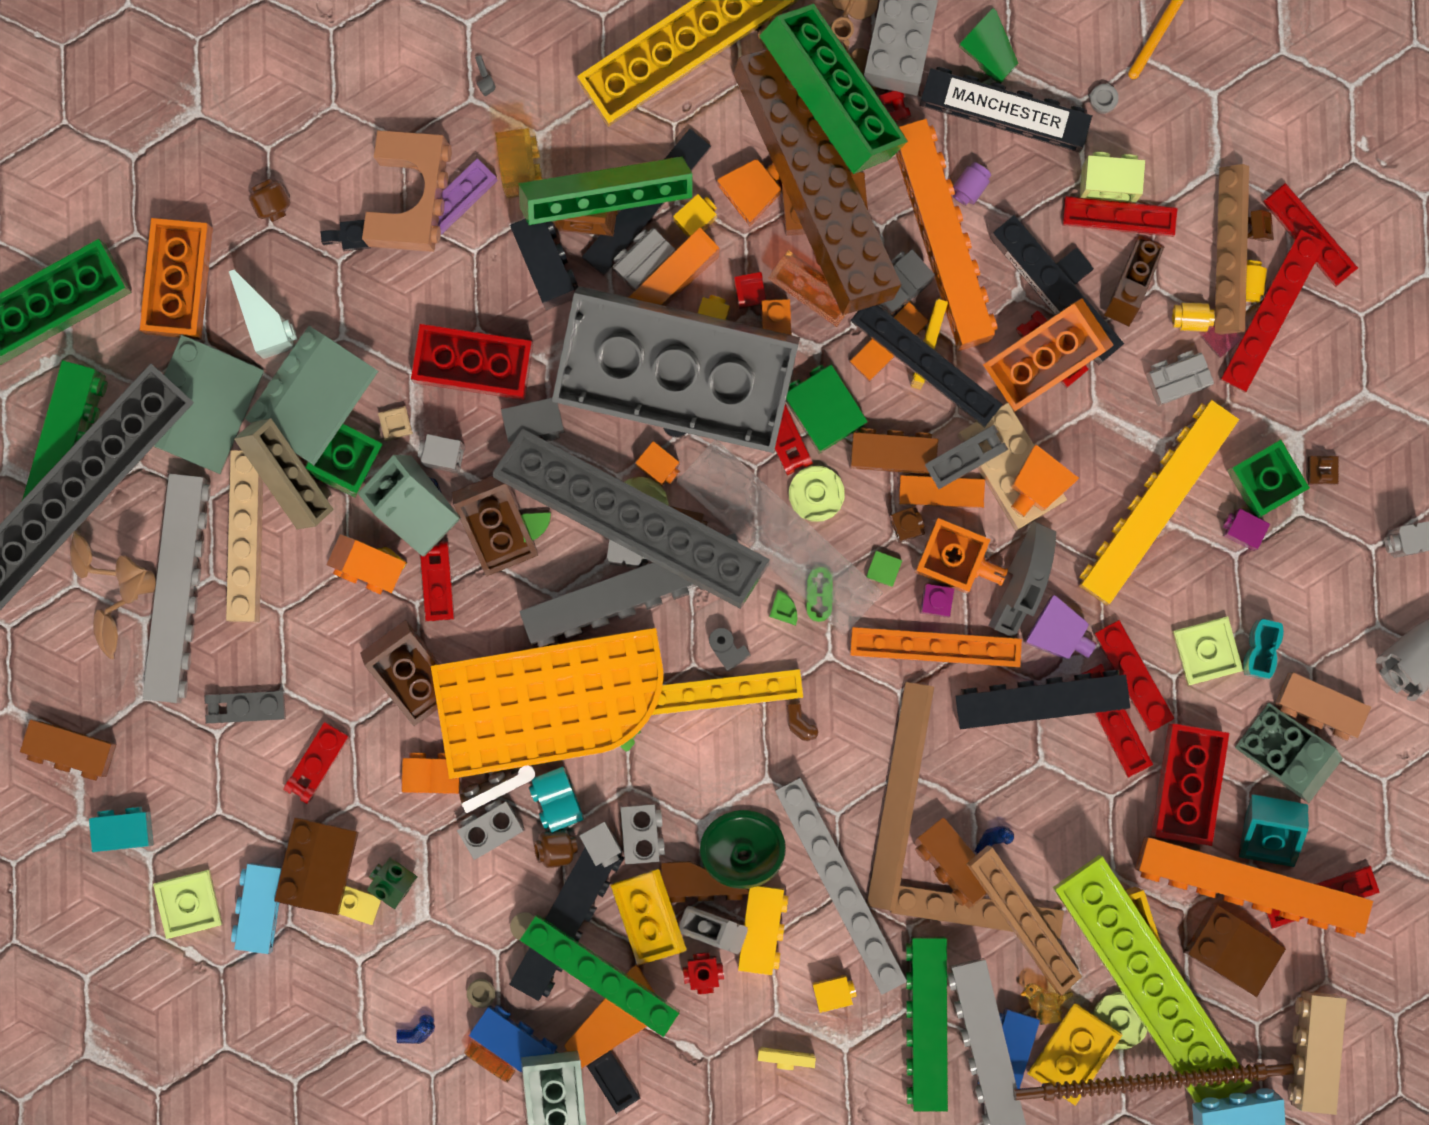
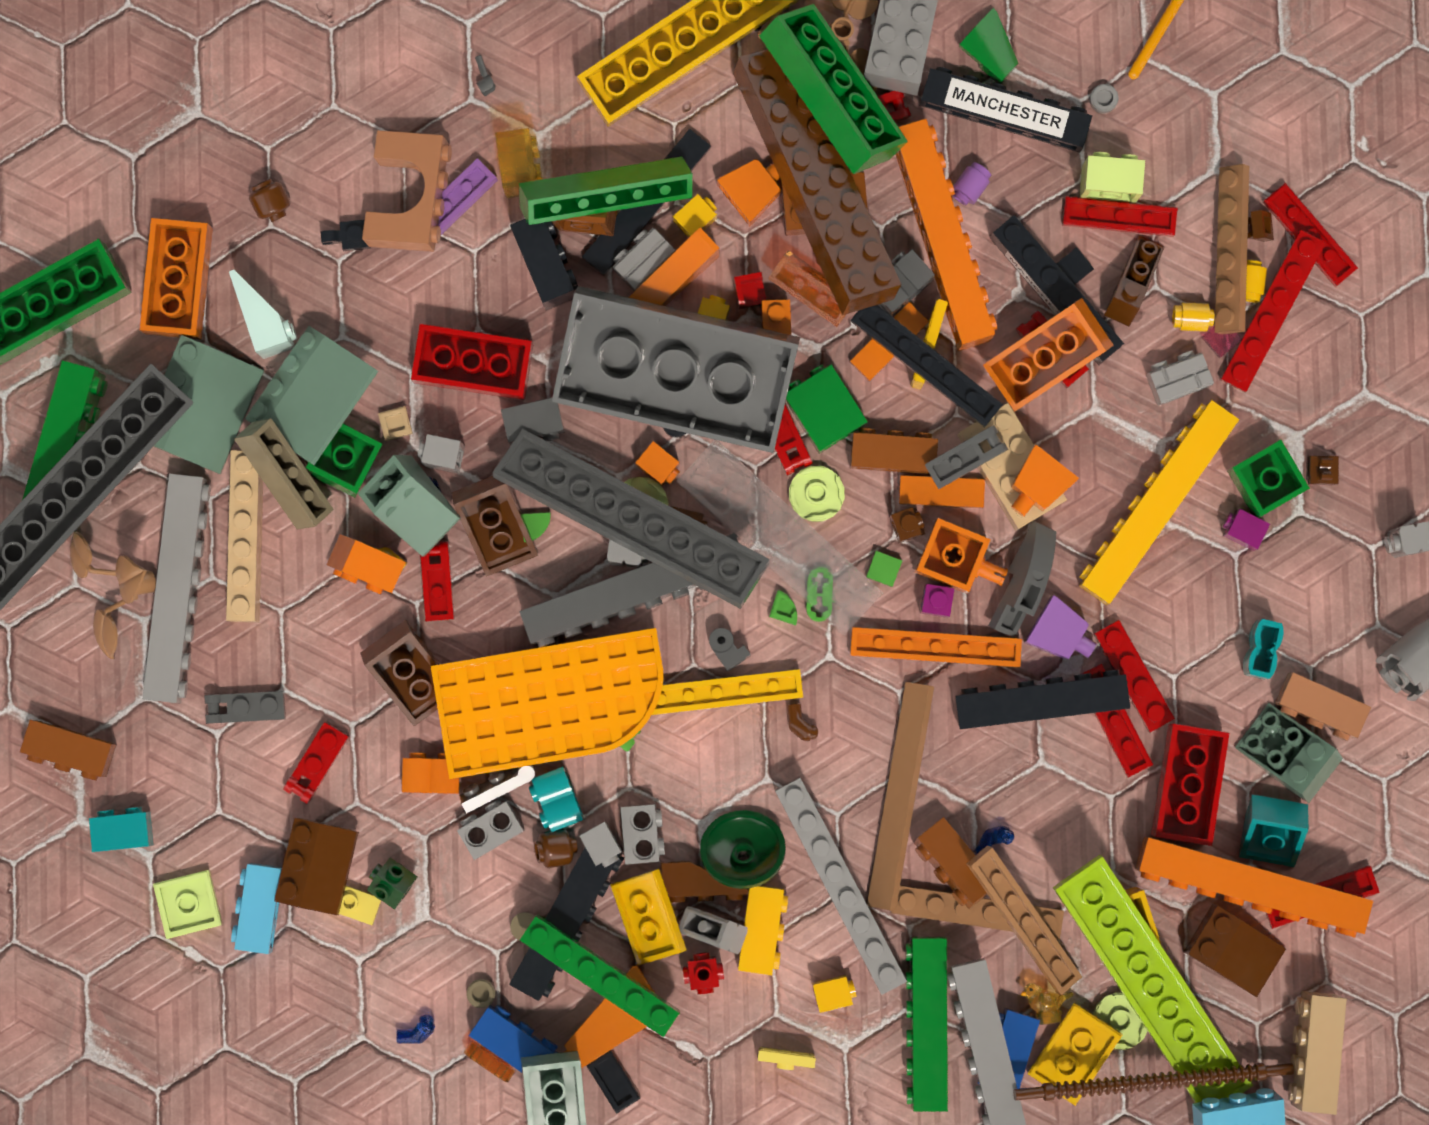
(1207, 651): yellowish green tile -> none

